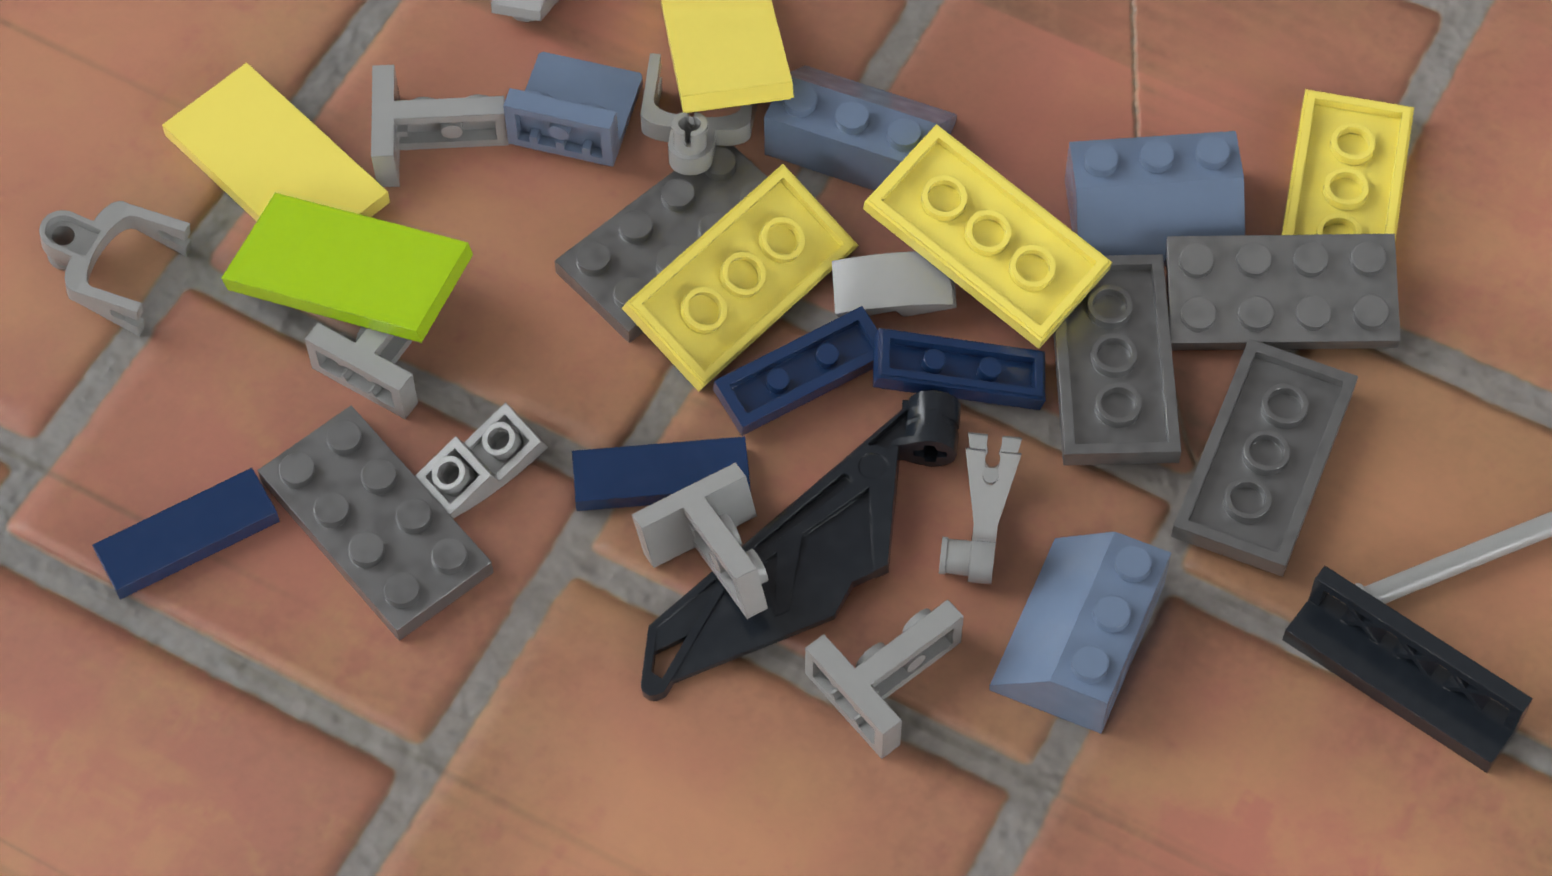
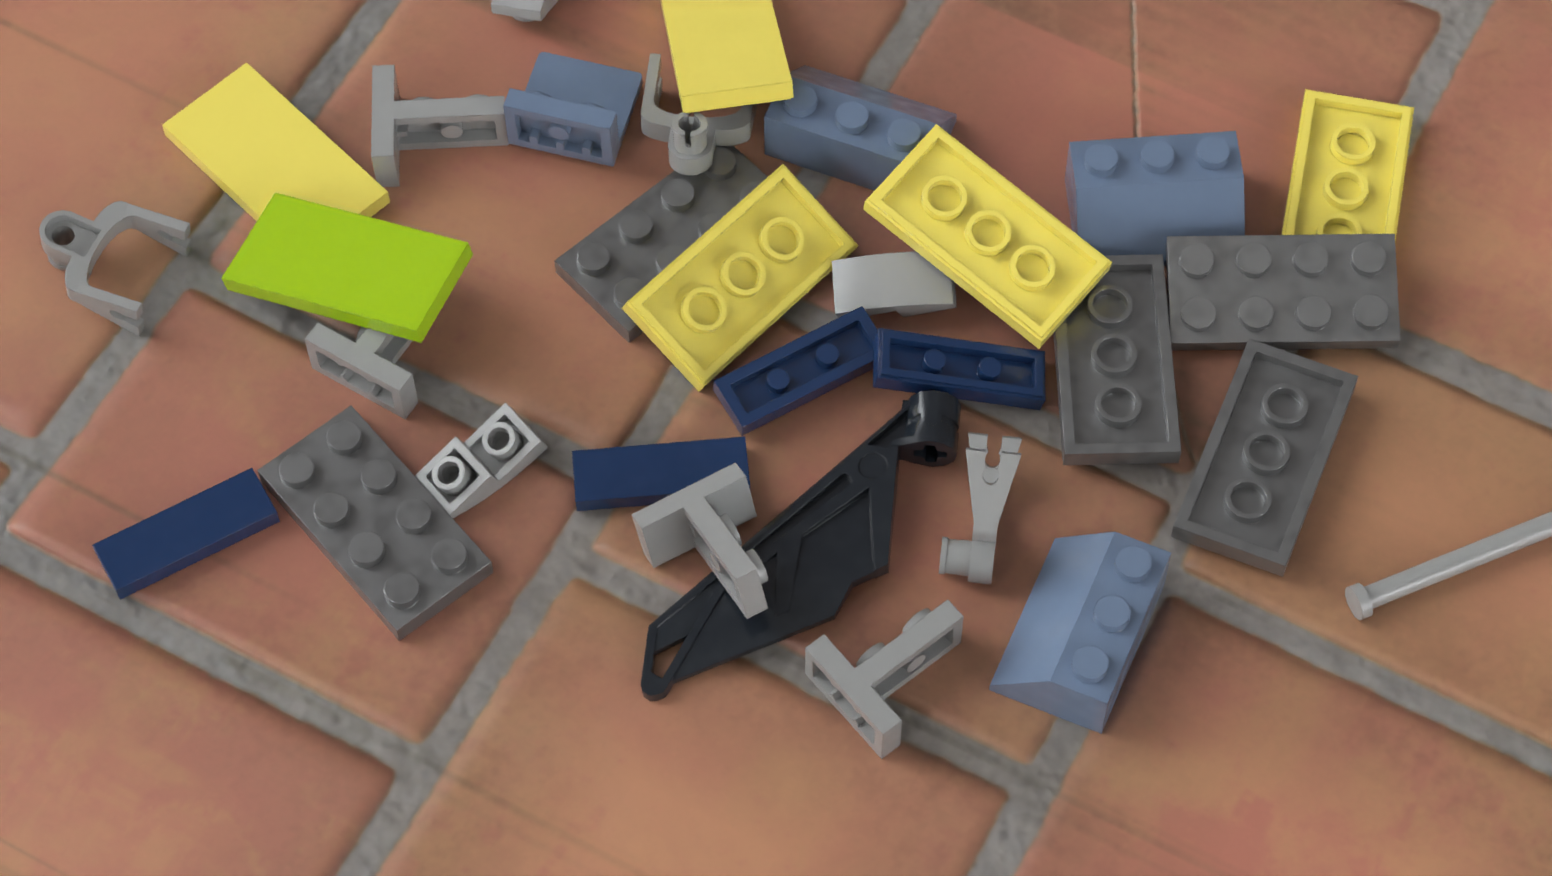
(1406, 669): black fence -> none

